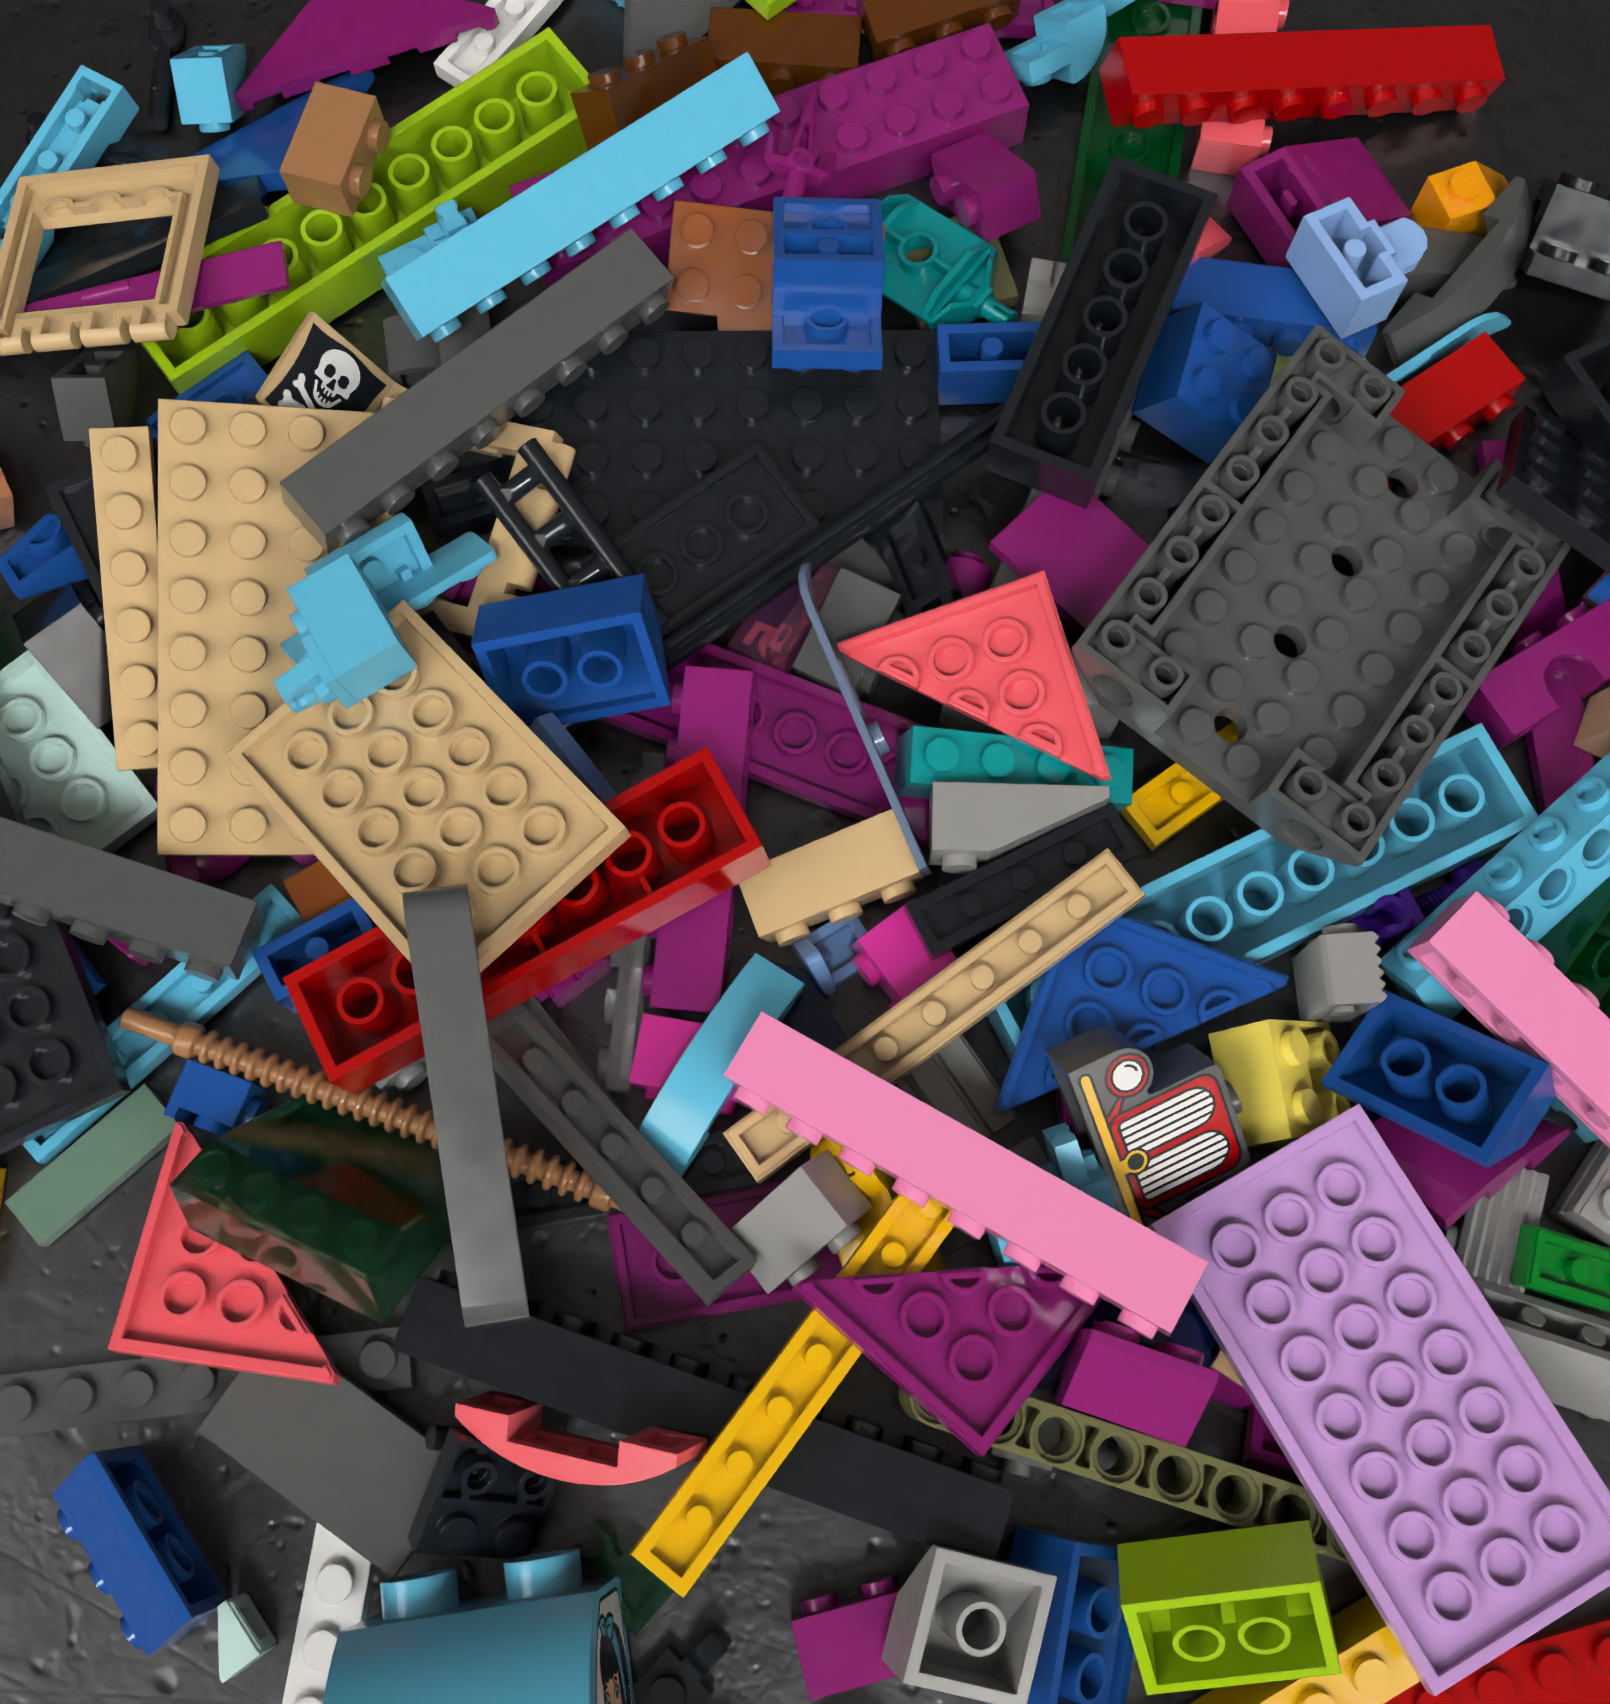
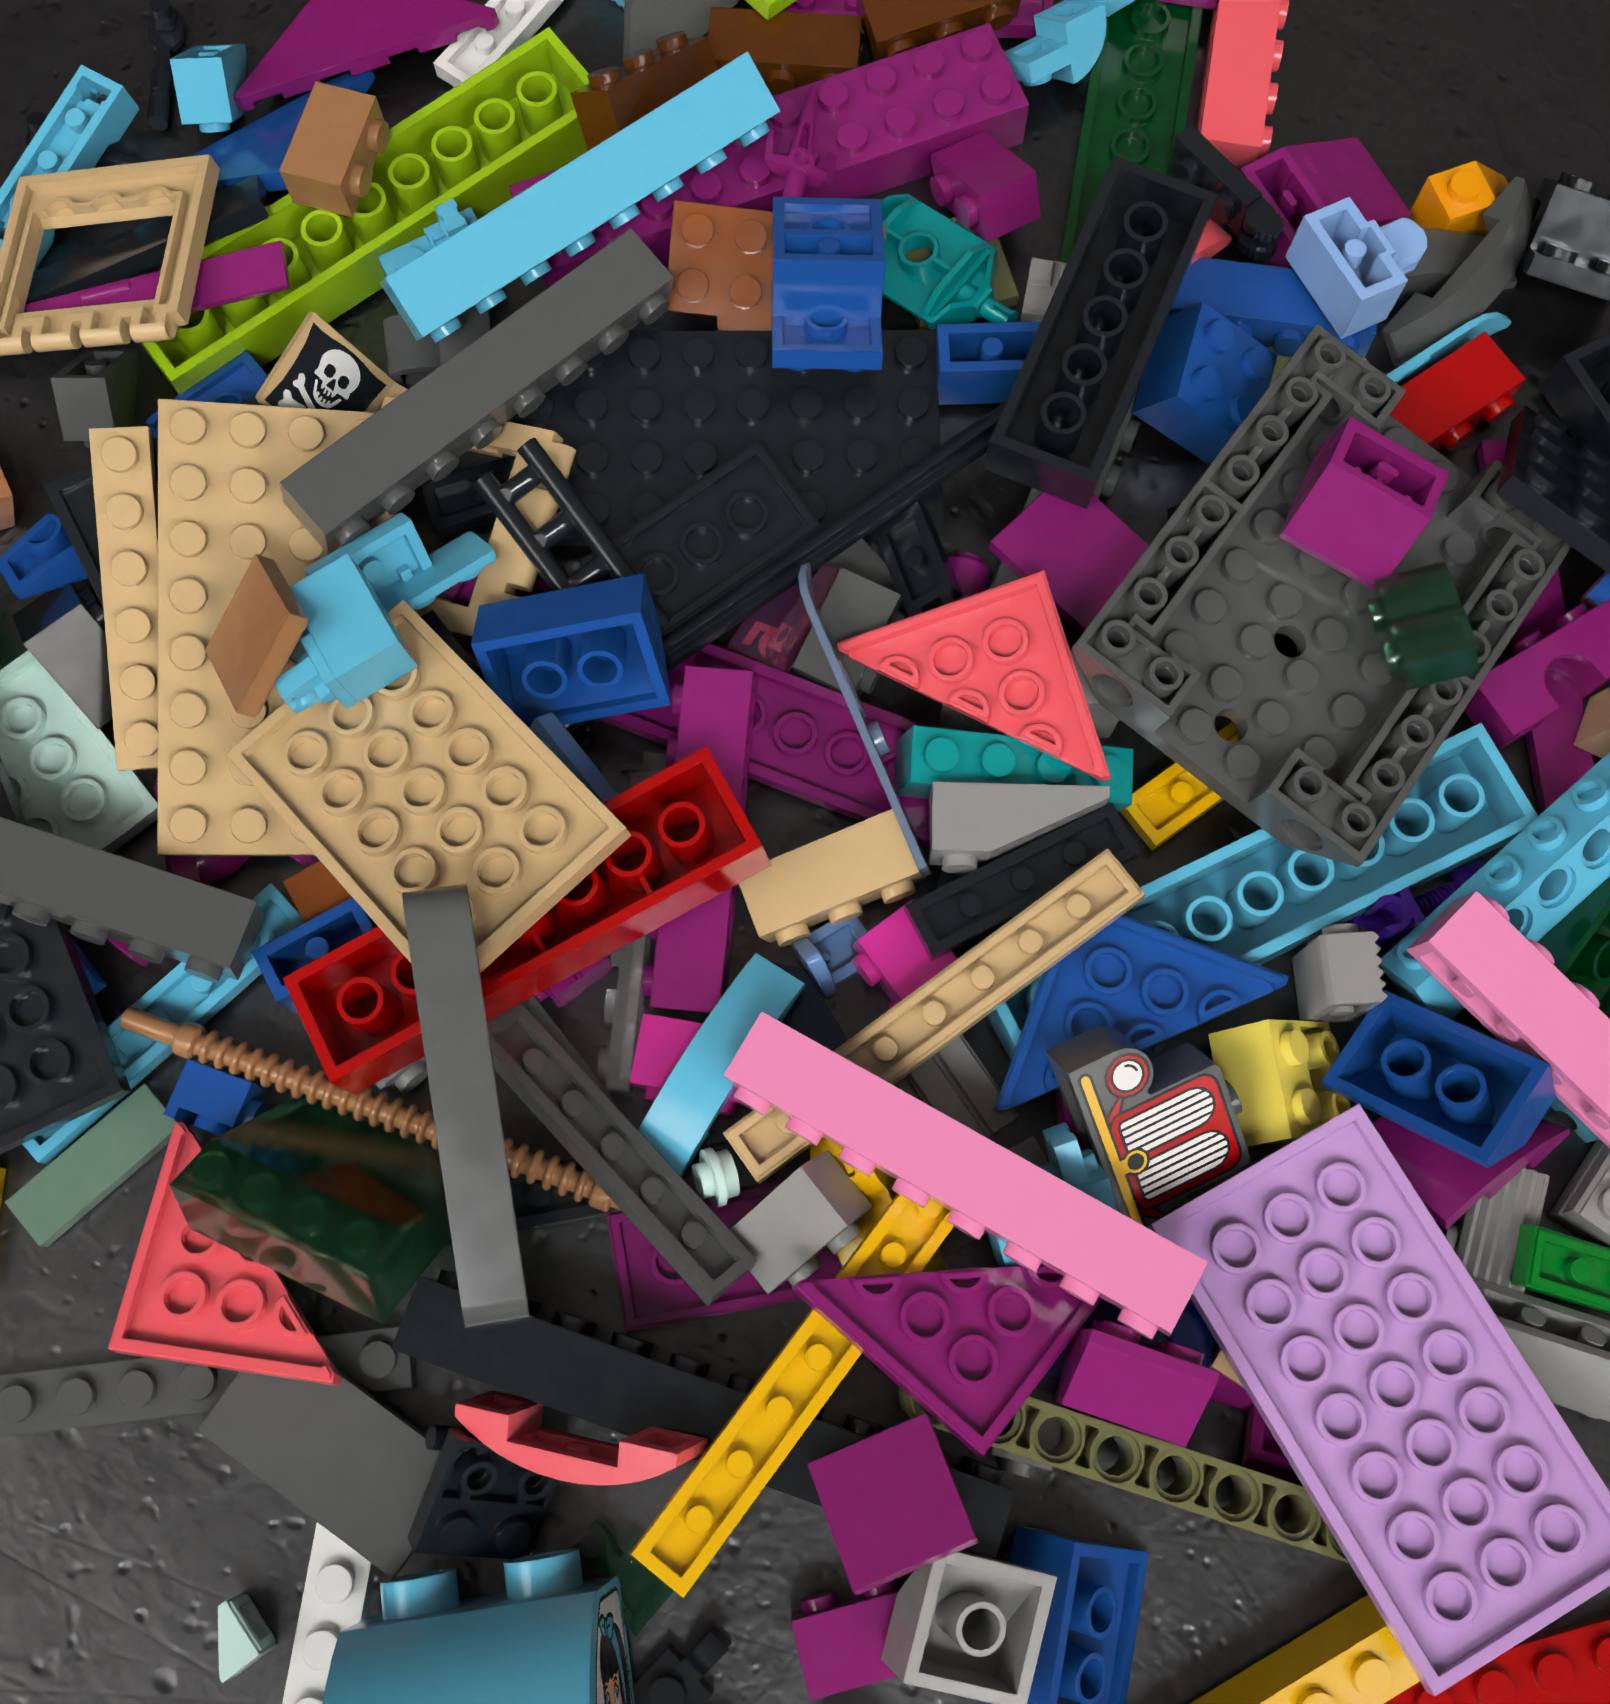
(138, 1547): blue slope -> none
(256, 636): none -> medium nougat tile
(716, 1176): none -> light aqua plate
(892, 1504): none -> magenta tile
(1227, 1608): lime brick -> none
(1238, 200): none -> black hinge
(1299, 74): red brick -> none
(1363, 503): none -> magenta slope
(1423, 626): none -> clear green brick

